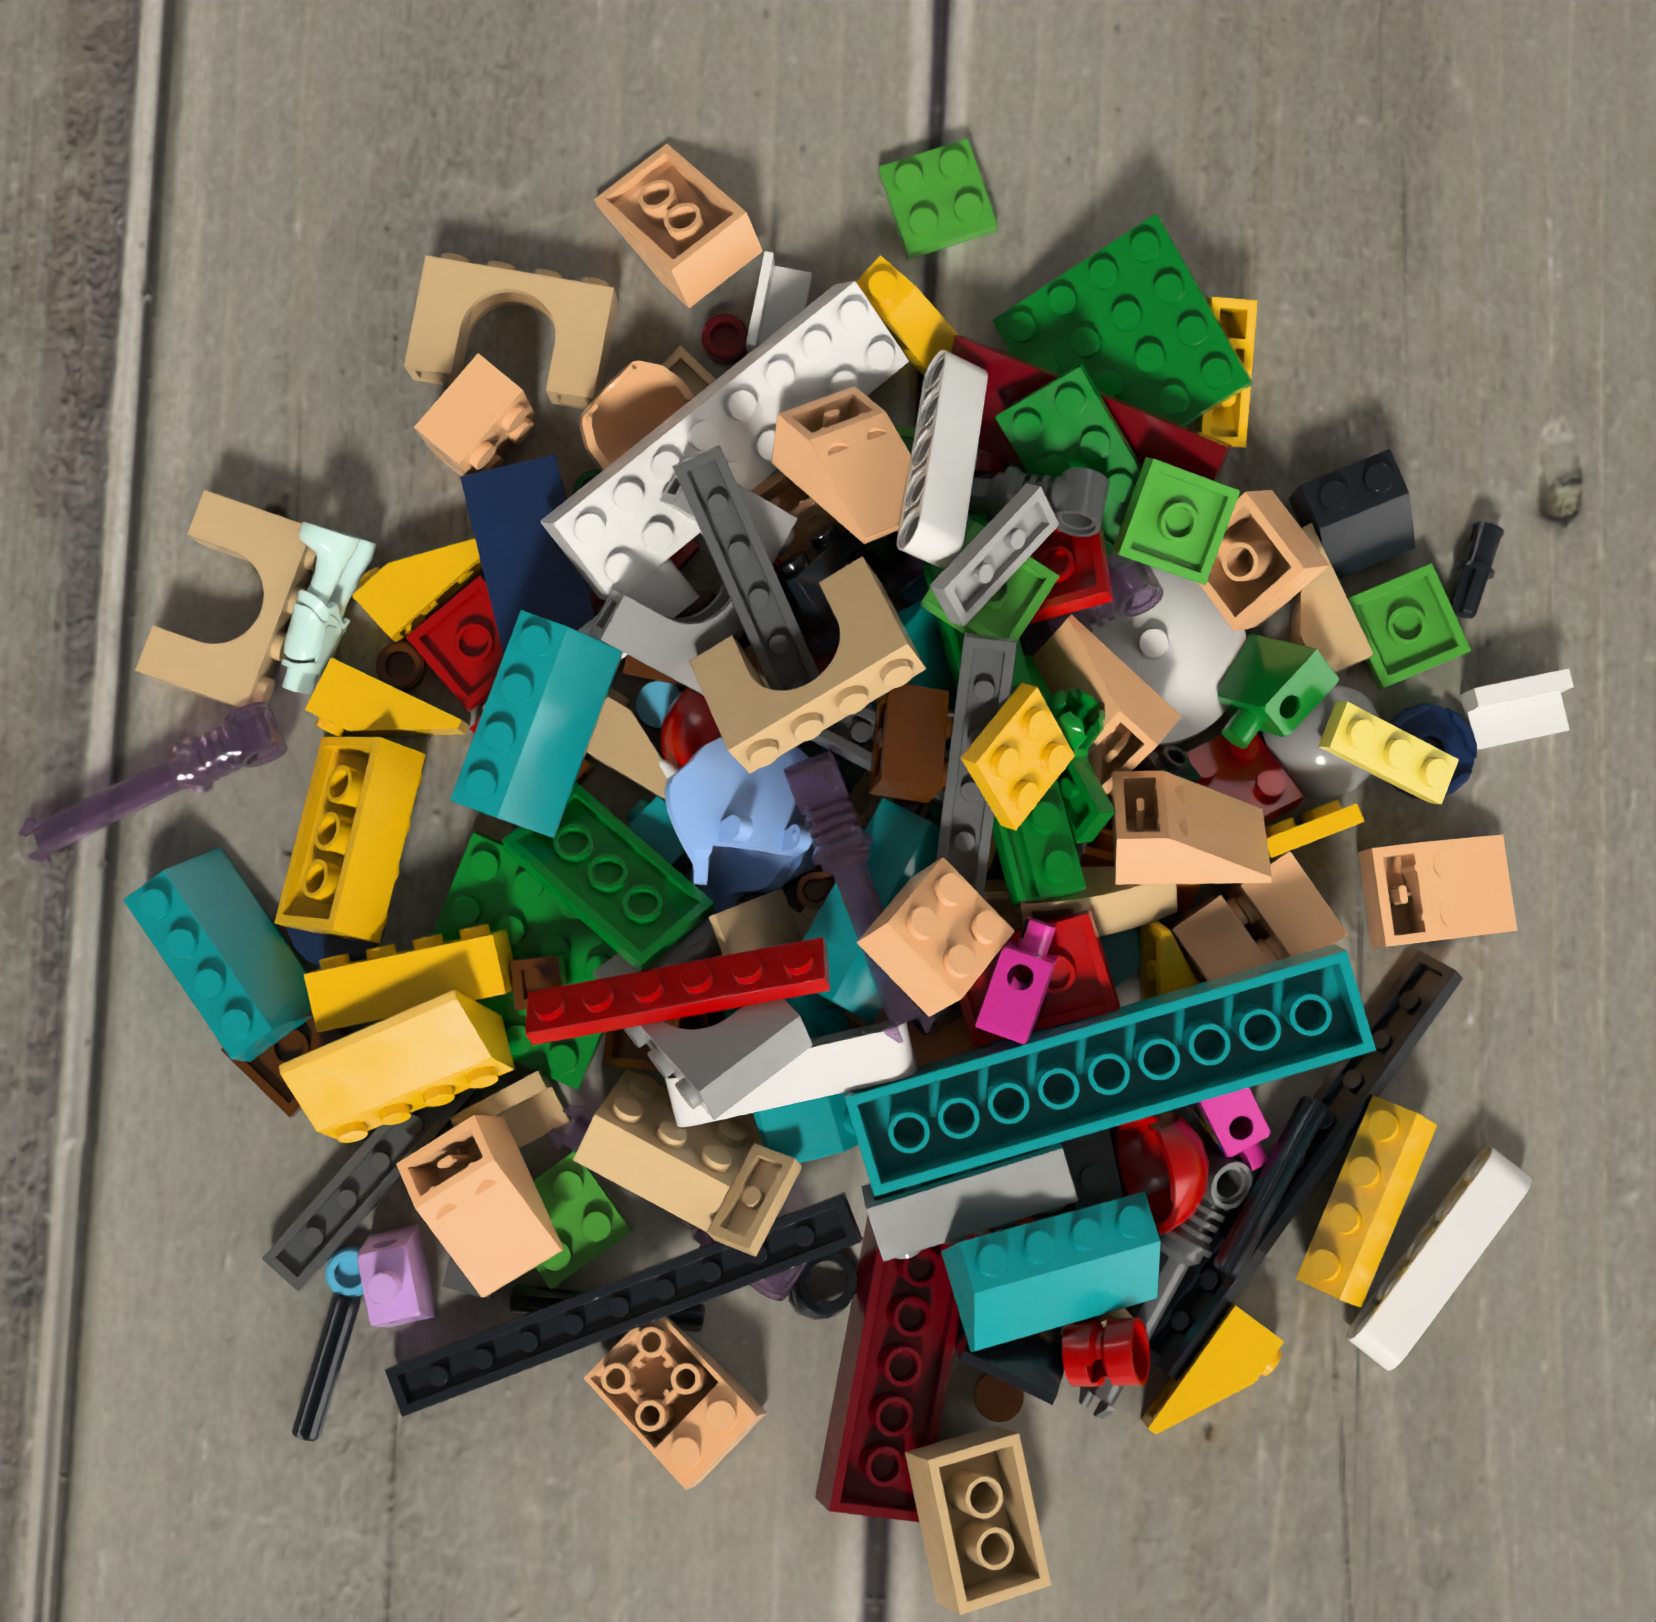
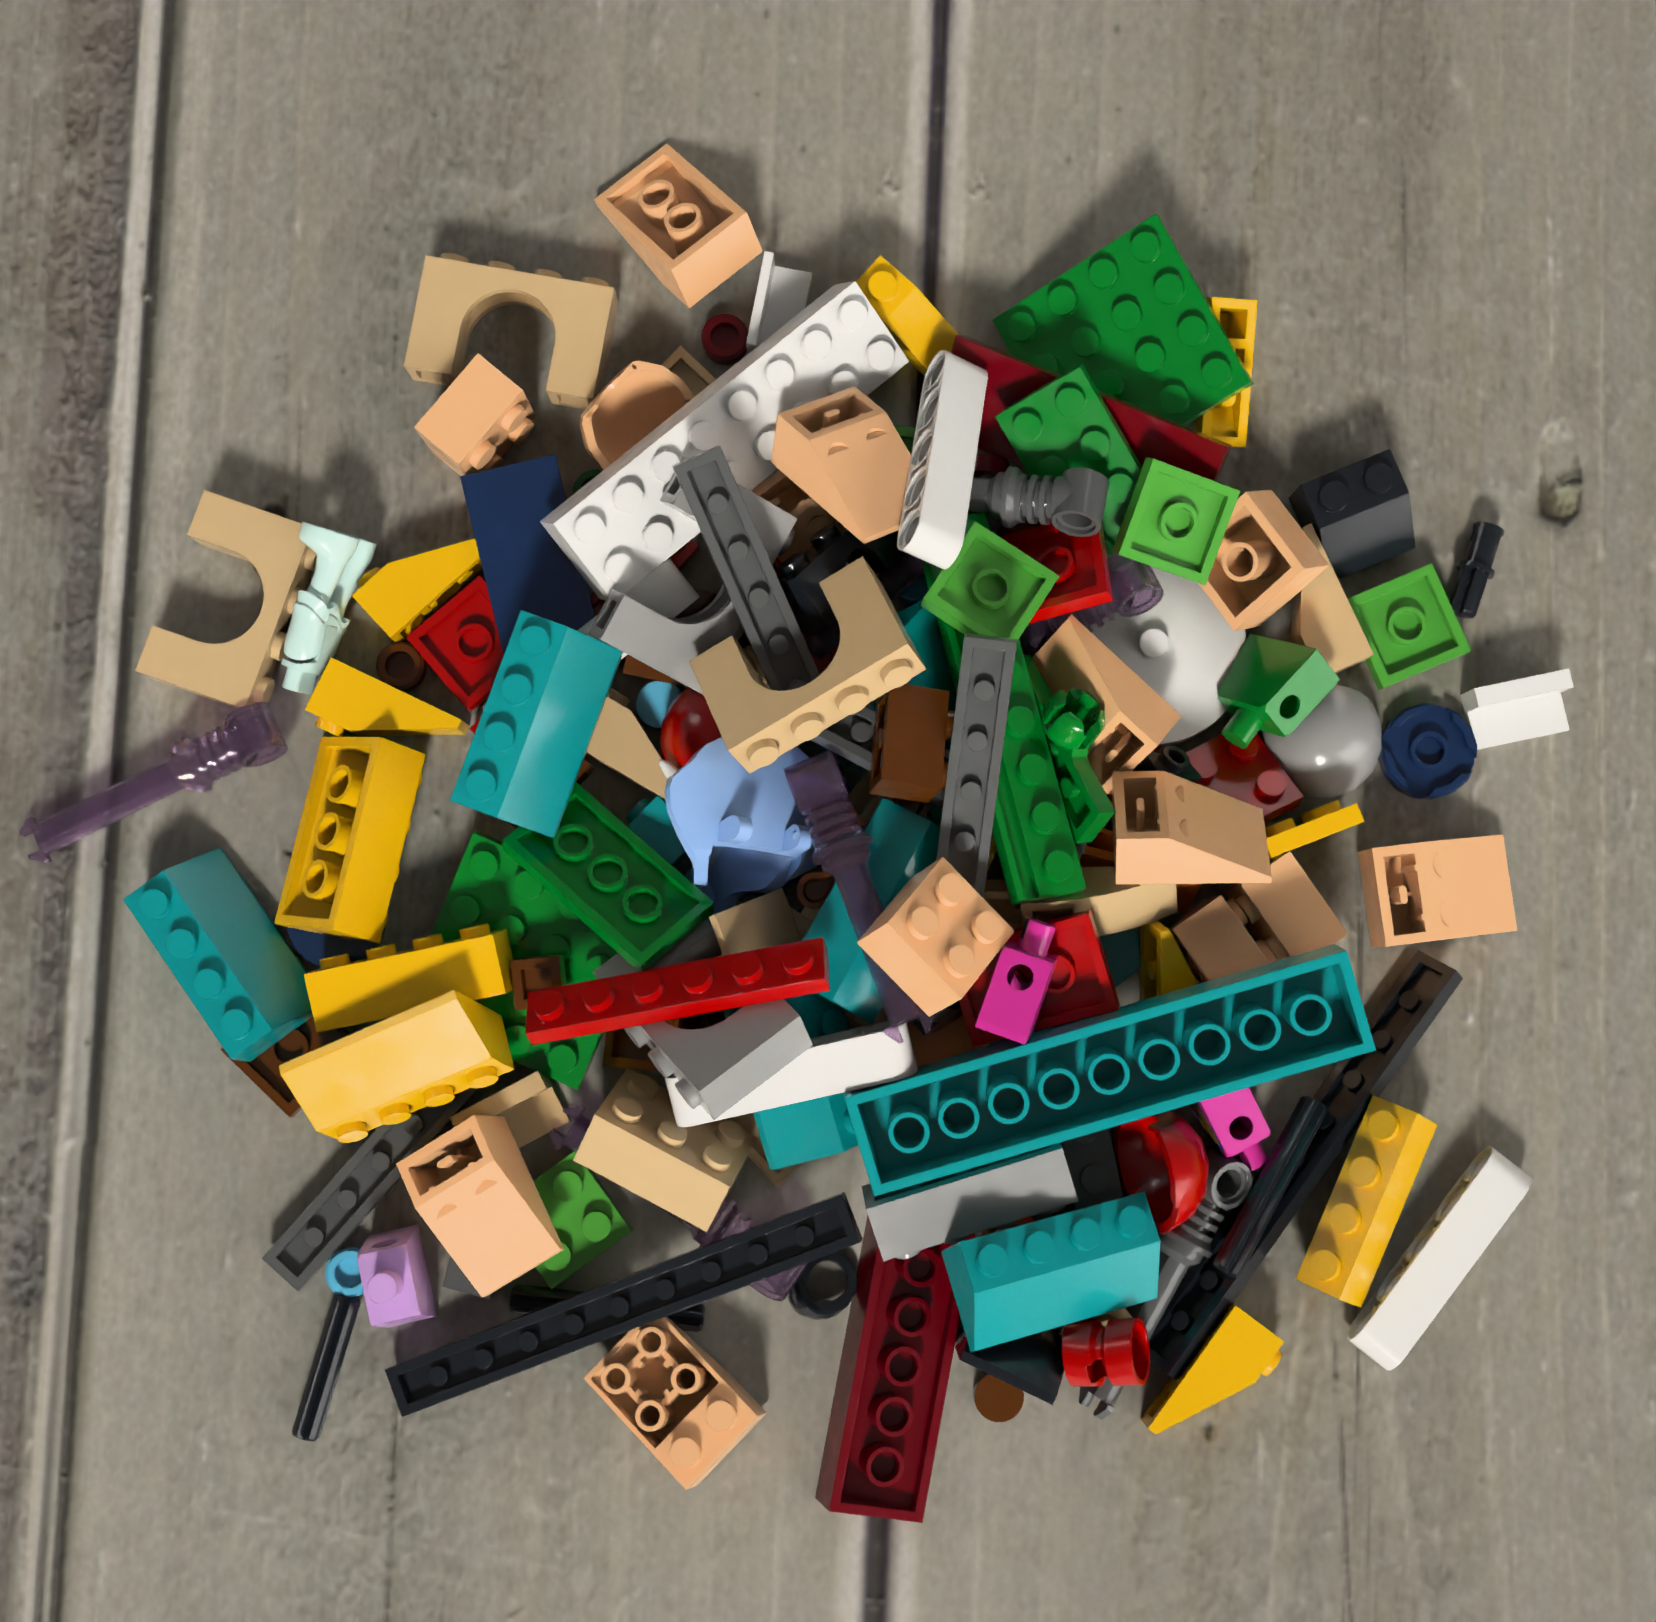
(754, 1199): tan plate -> none
(937, 199): bright green plate -> none
(978, 1519): tan brick -> none
(994, 554): light grey plate -> none
(1018, 756): yellow plate -> none
(1388, 752): light yellow plate -> none

